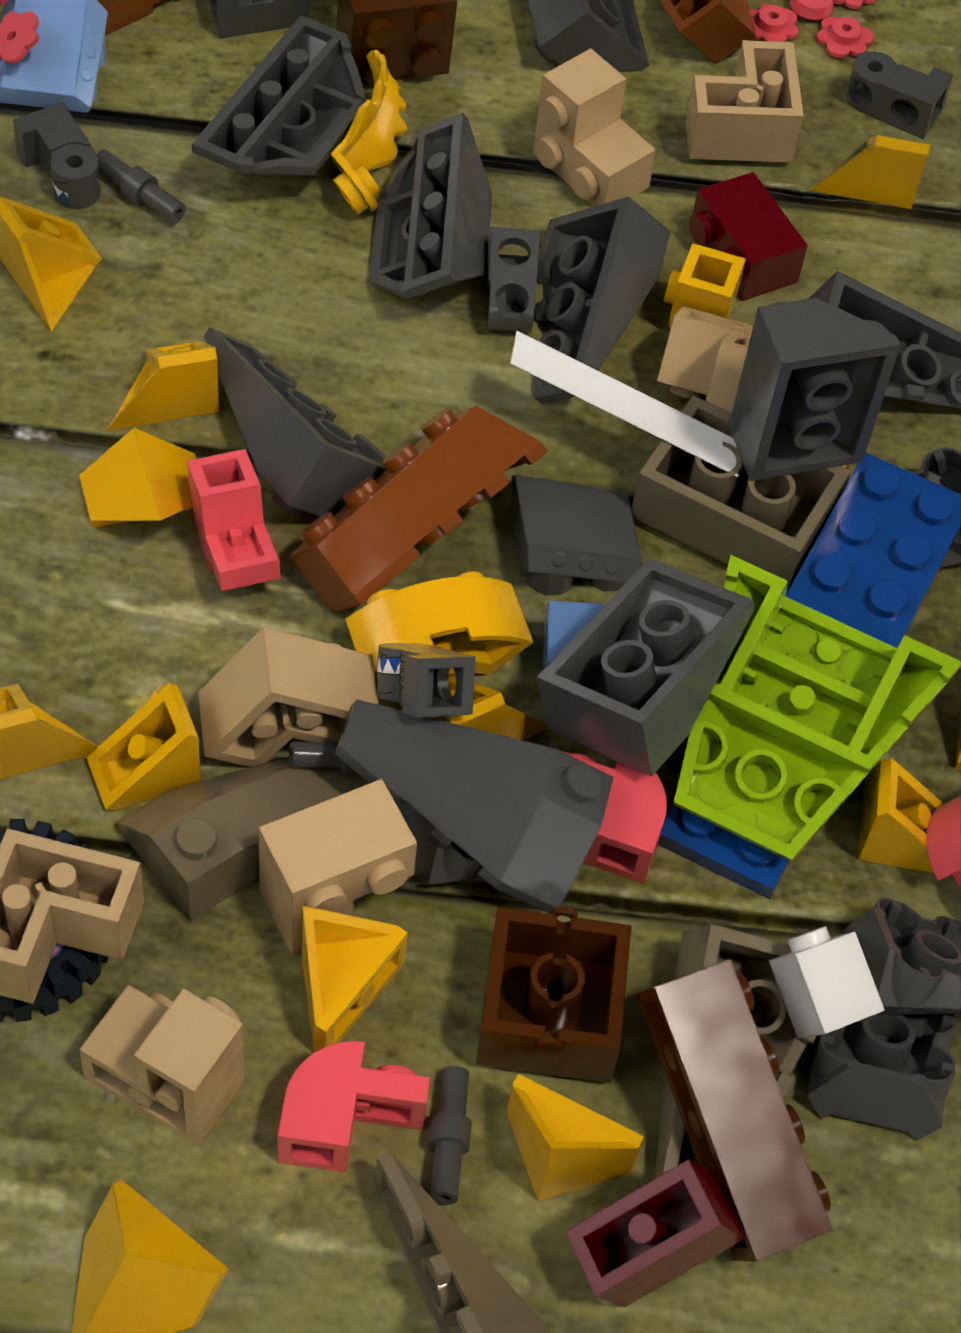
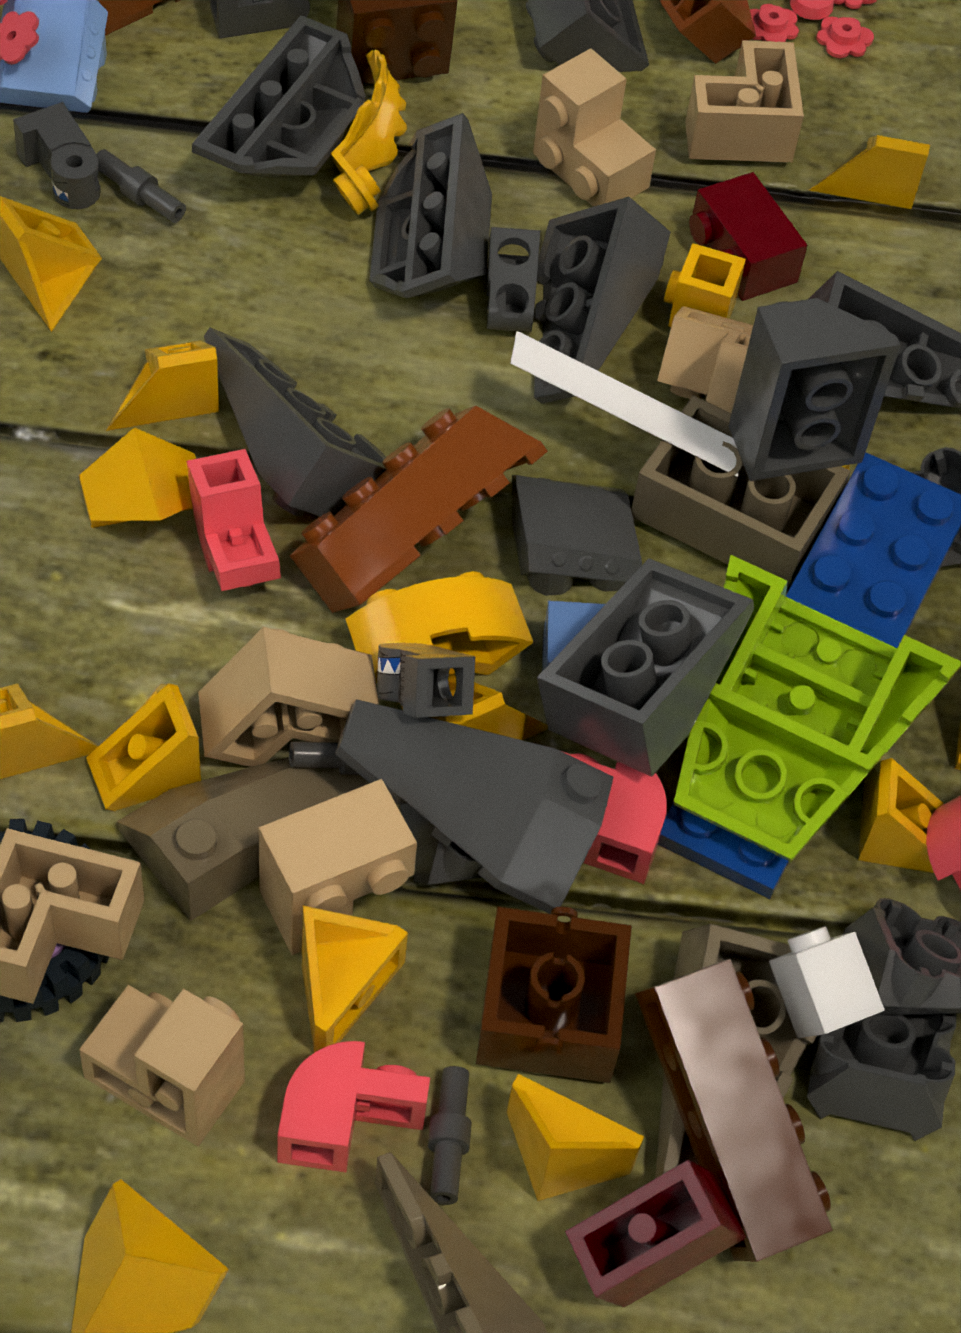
(897, 93): dark grey leg -> none

